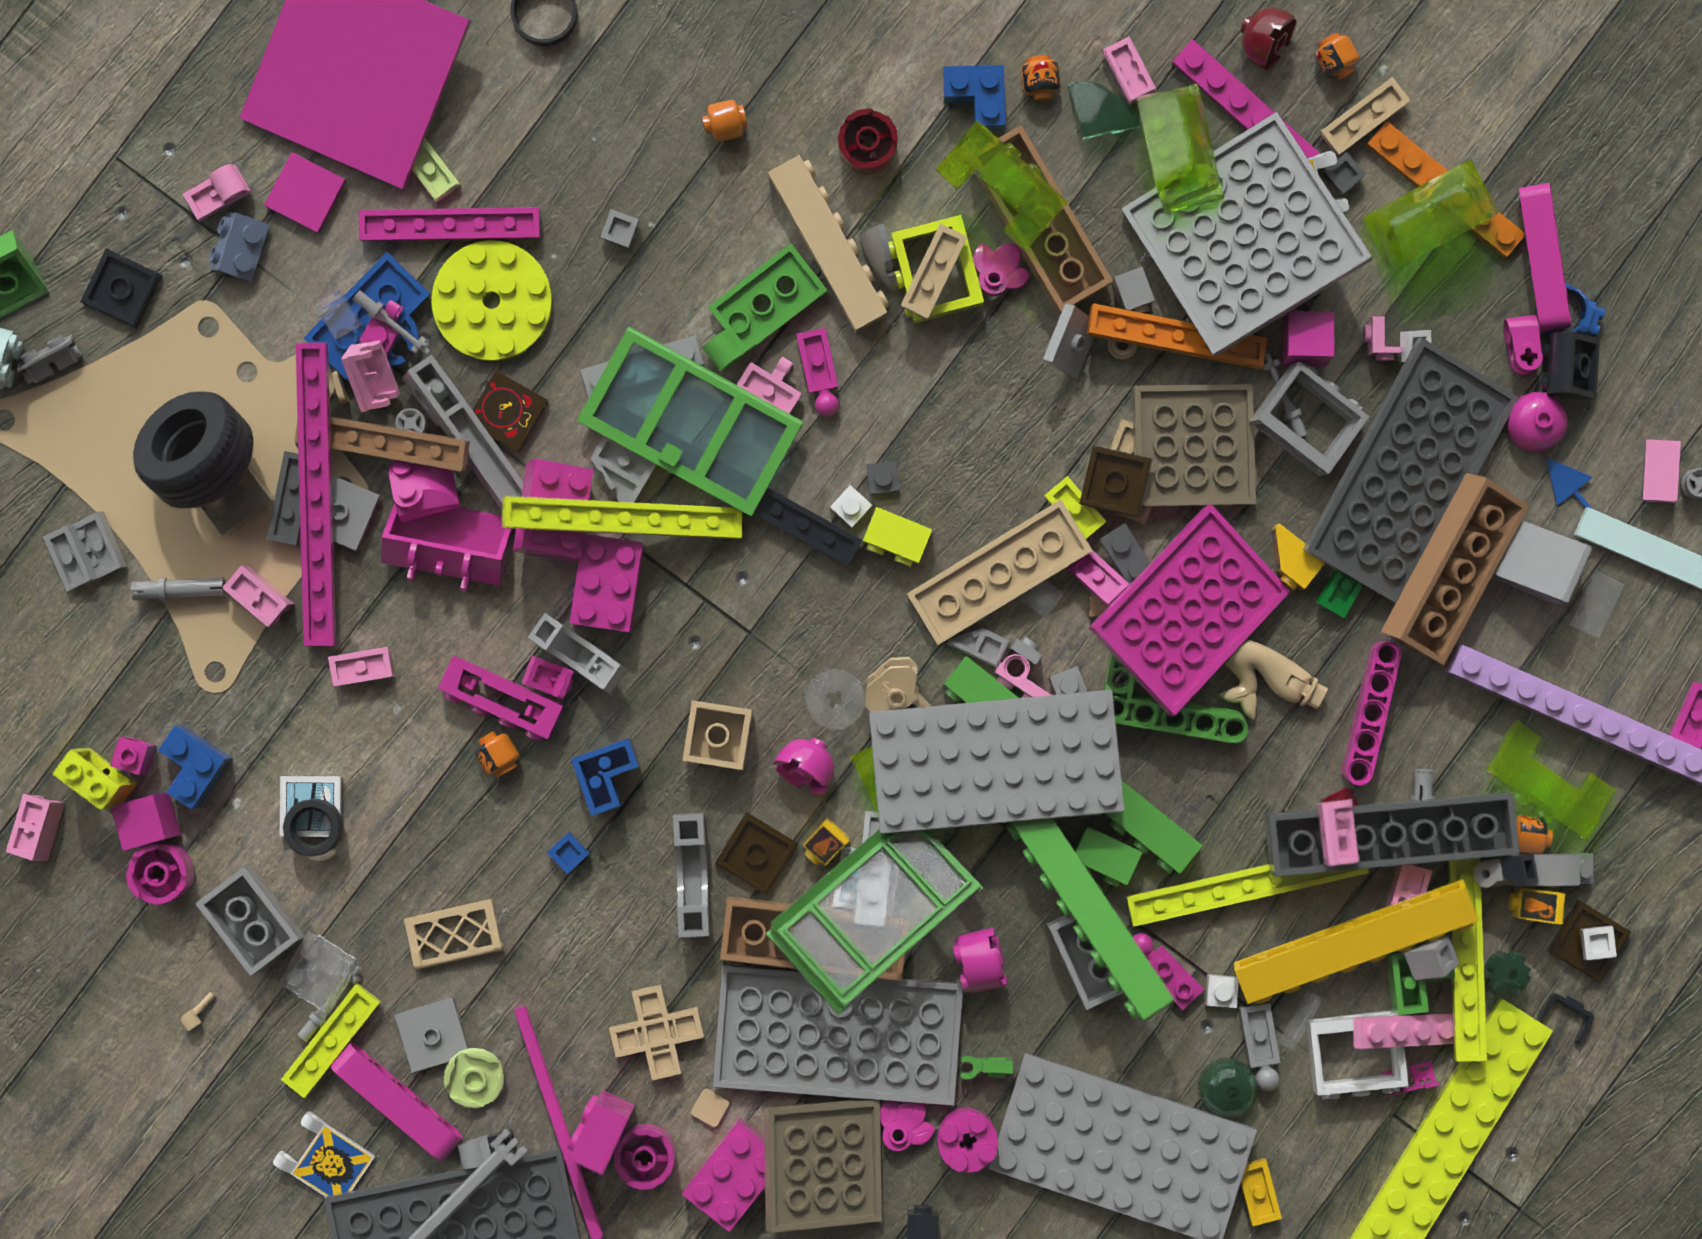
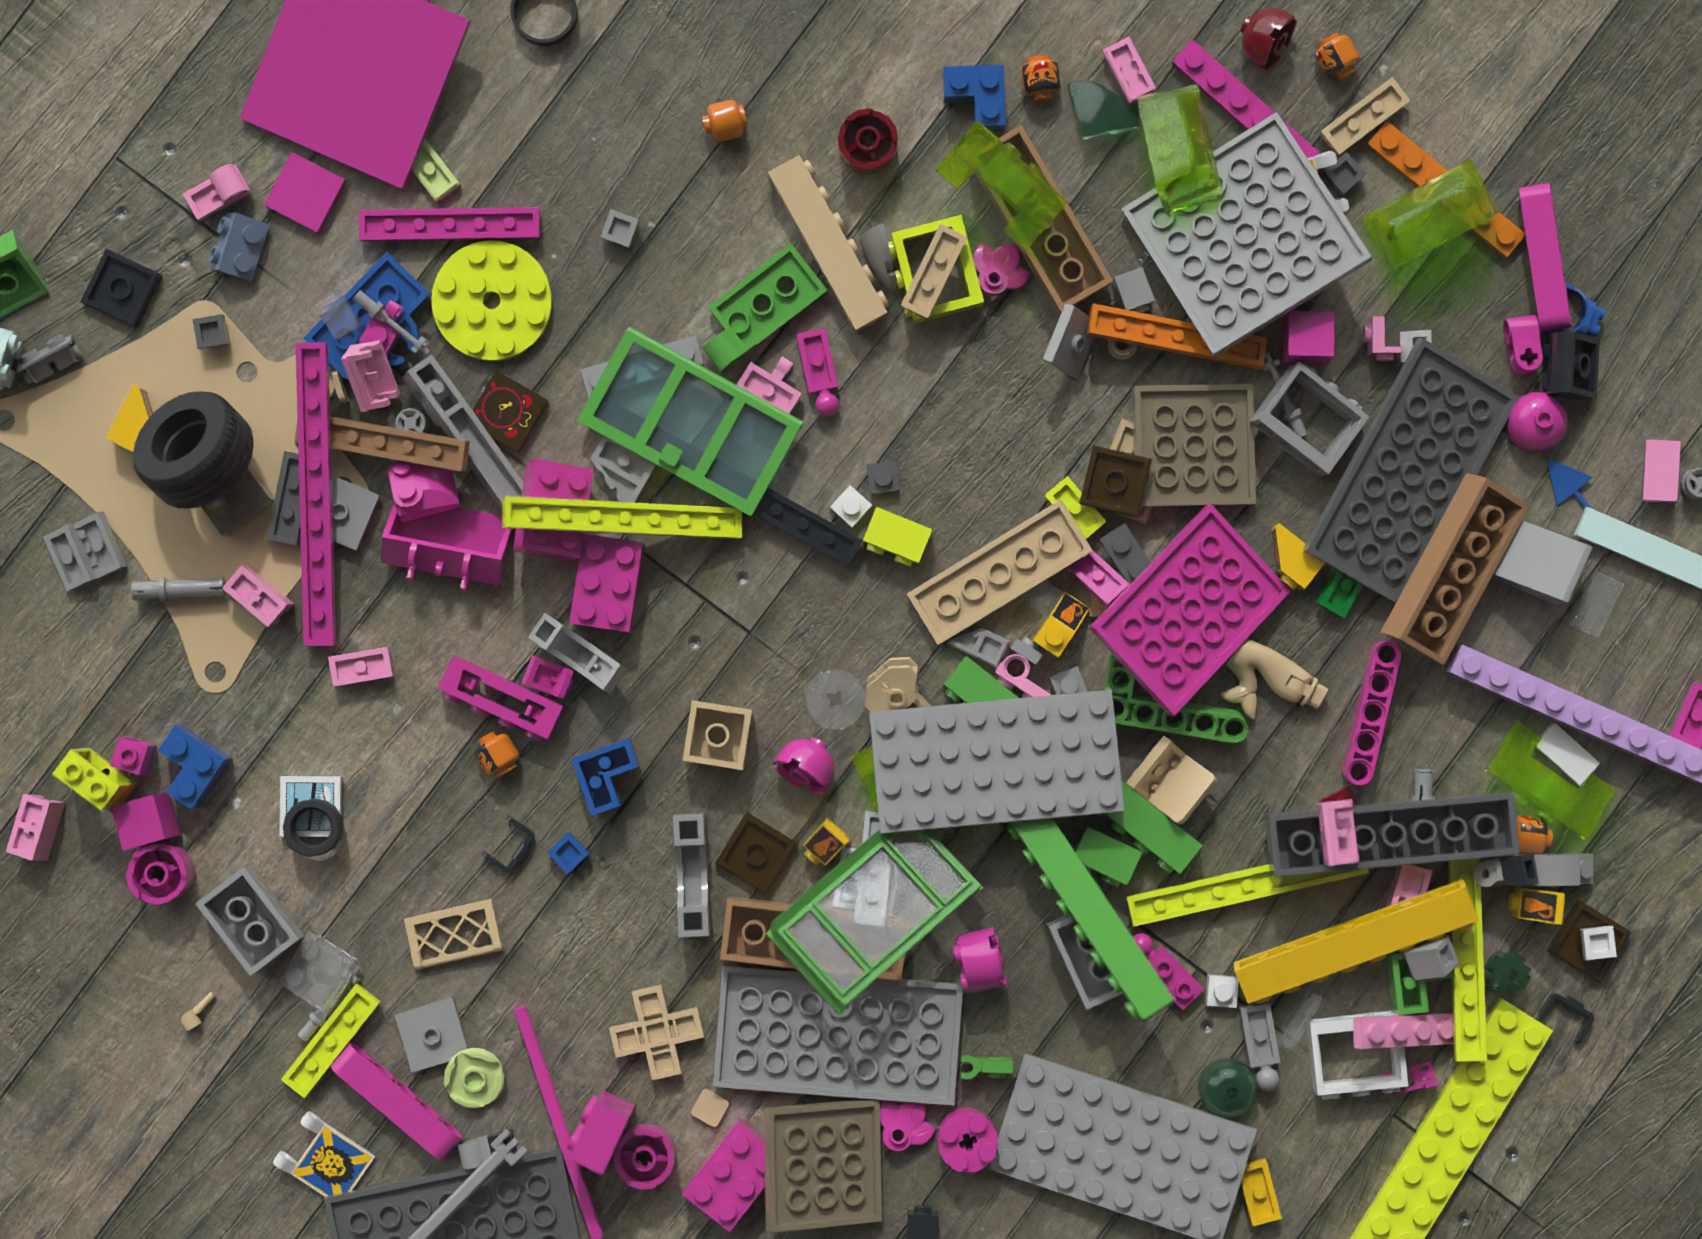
(131, 418): none -> yellow slope
(211, 332): none -> dark grey plate
(520, 853): none -> black piece
(1060, 625): none -> yellow slope
(1172, 781): none -> tan bracket
(1566, 754): none -> white tile

